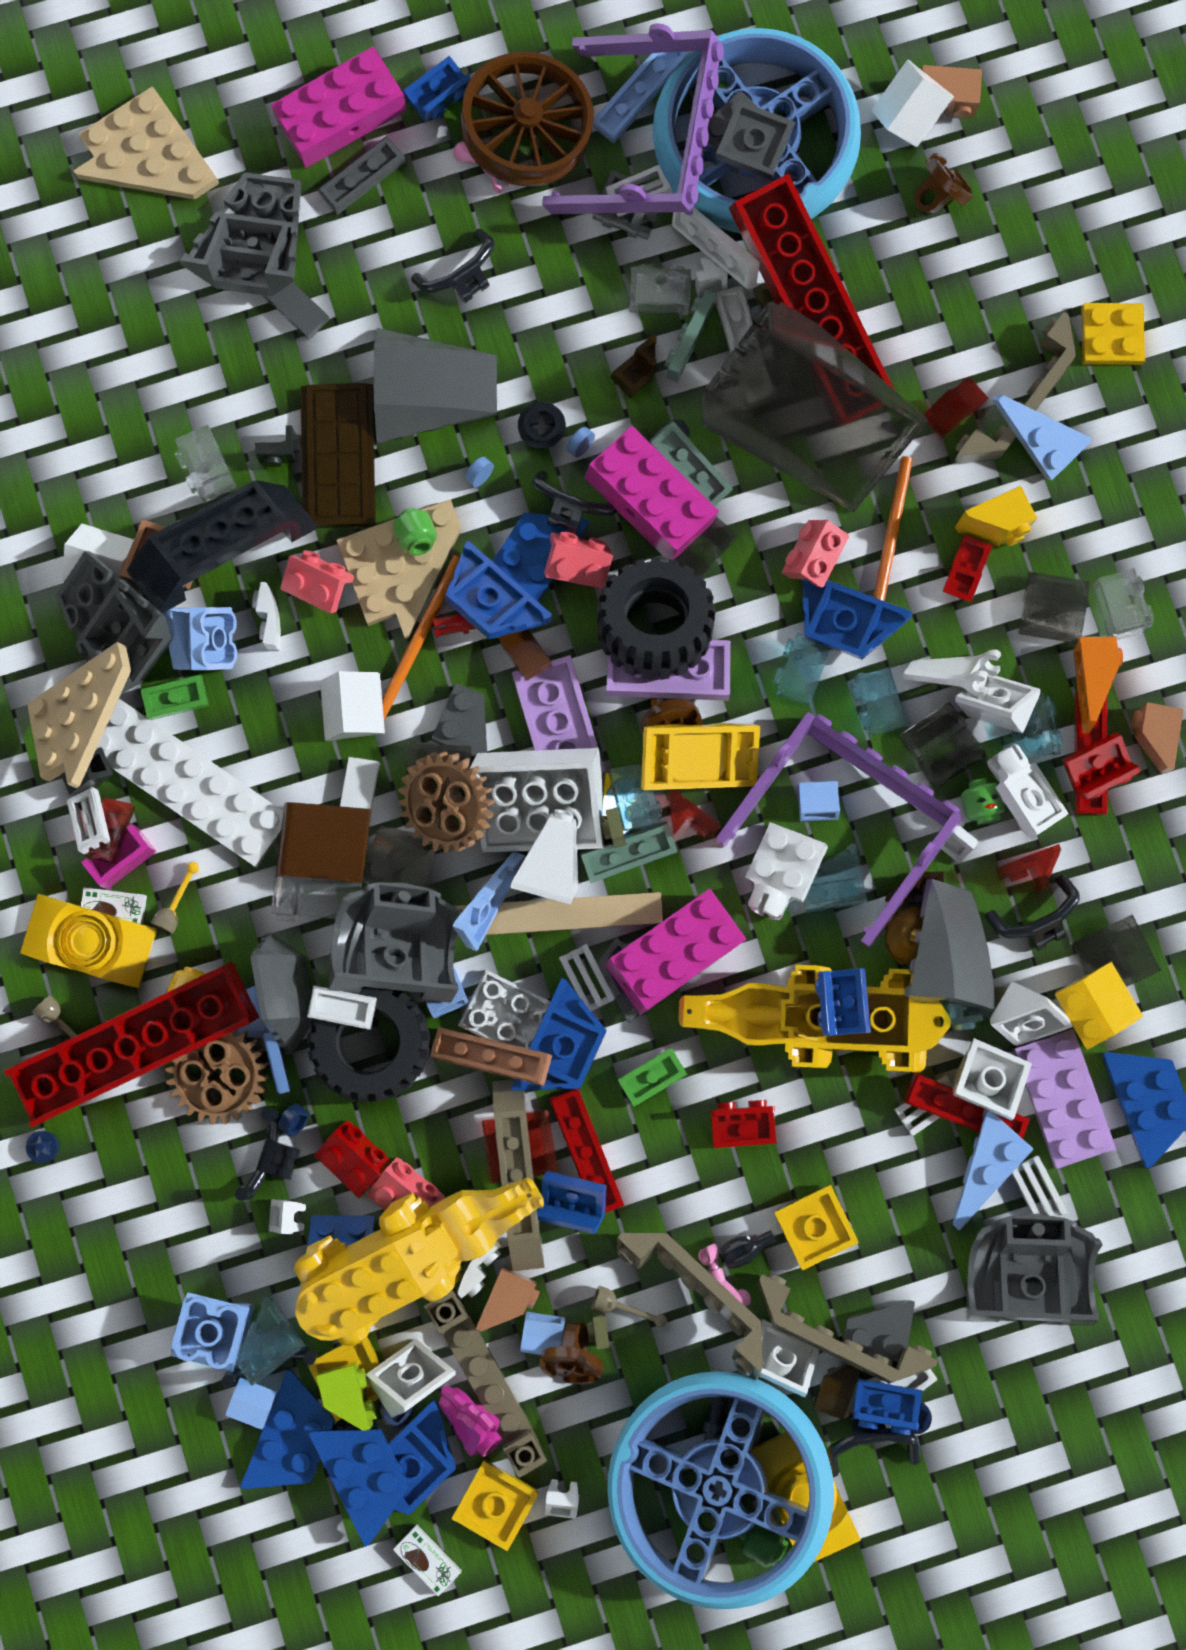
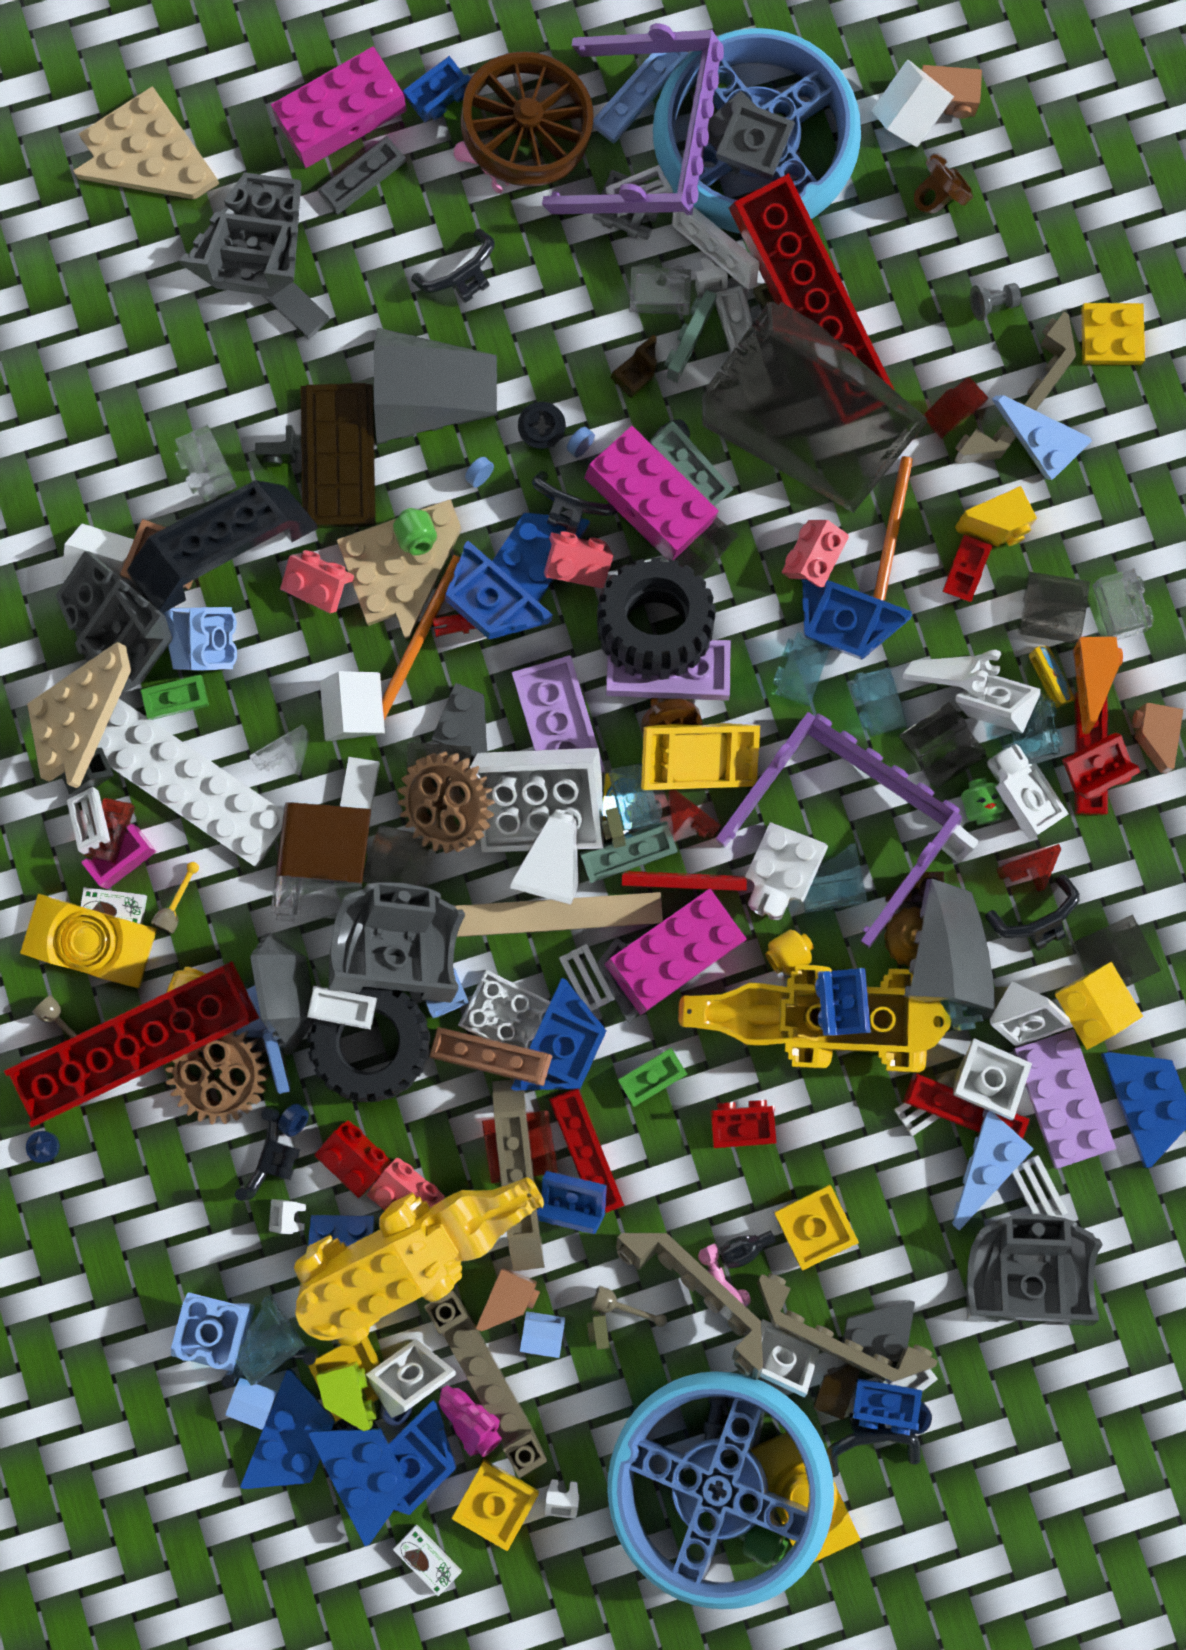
(267, 609): white slope -> none
(291, 745): none -> clear slope
(473, 1277): white slope -> none
(481, 911): light blue wing -> none
(525, 653): reddish brown tile -> none
(572, 1358): reddish brown tile -> none
(684, 880): none -> red tile
(789, 950): none -> yellow head
(818, 801): light blue piece -> none
(982, 300): none -> dark grey piece
(1051, 676): none -> yellow slope

